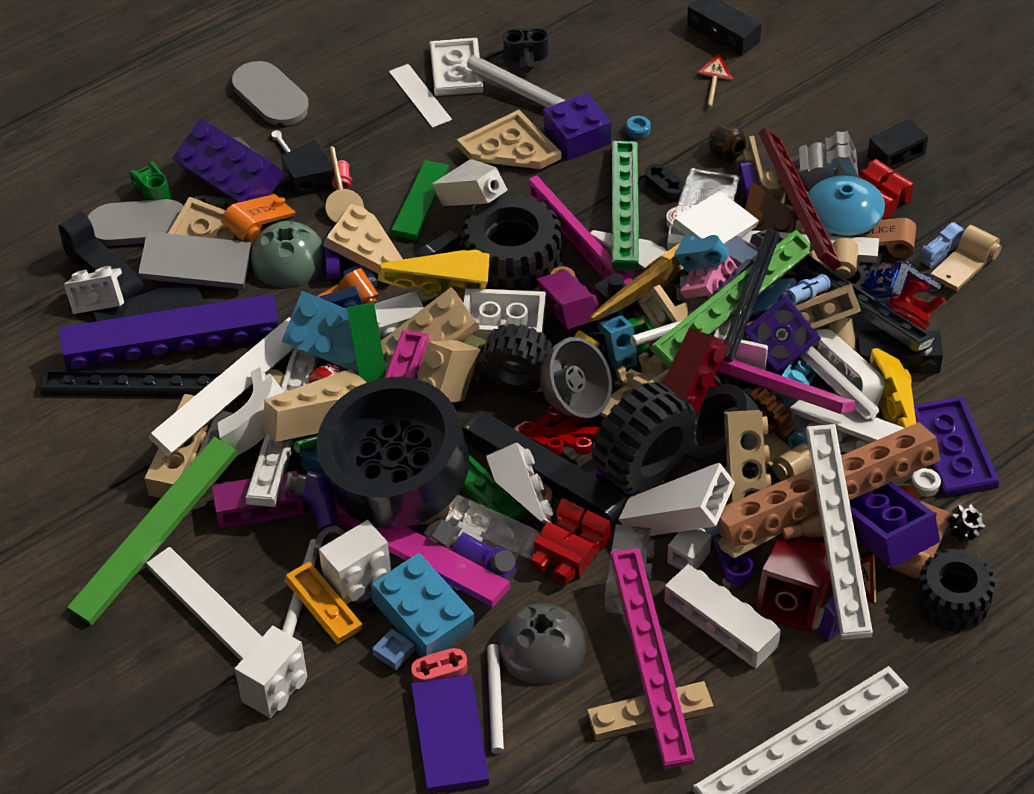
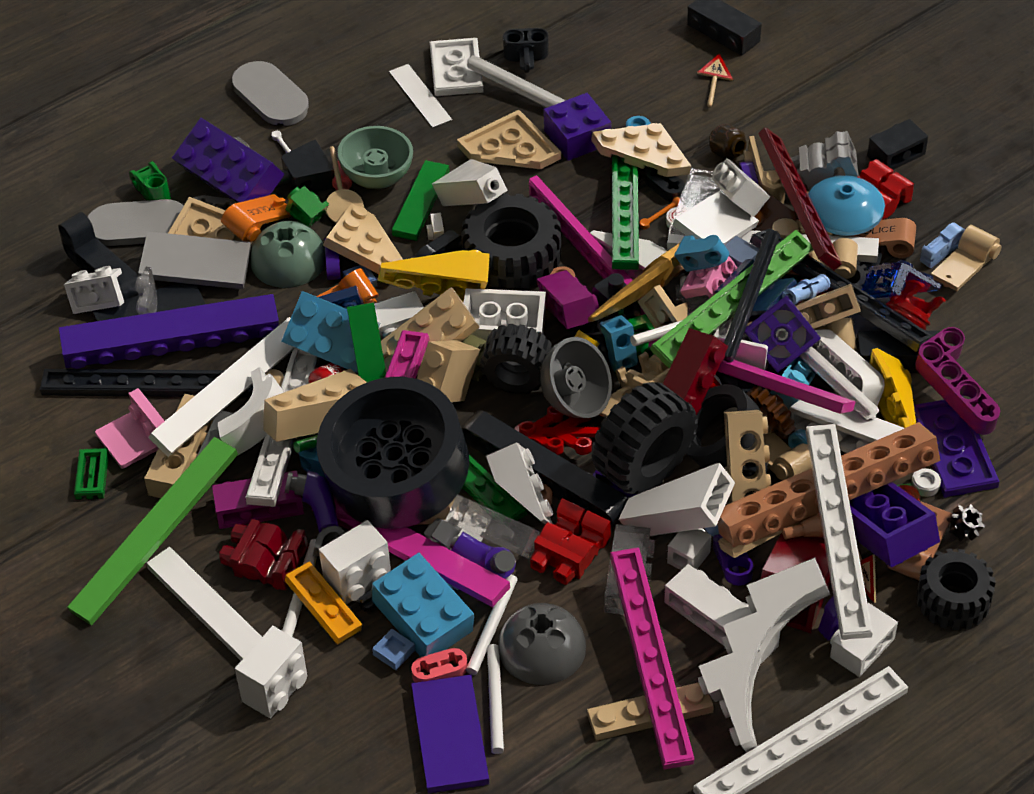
(91, 490): none -> green tile
(128, 435): none -> bright pink bracket
(147, 292): none -> clear slope
(264, 552): none -> dark red hips
(305, 206): none -> green brick
(375, 156): none -> sand green piece
(436, 228): none -> white plate
(489, 629): none -> white bar
(643, 146): none -> tan plate
(645, 223): none -> orange hinge
(739, 187): none -> white slope
(772, 606): none -> white arch
(785, 227): none -> tan tile
(862, 652): none -> white brick
(978, 412): none -> magenta beam

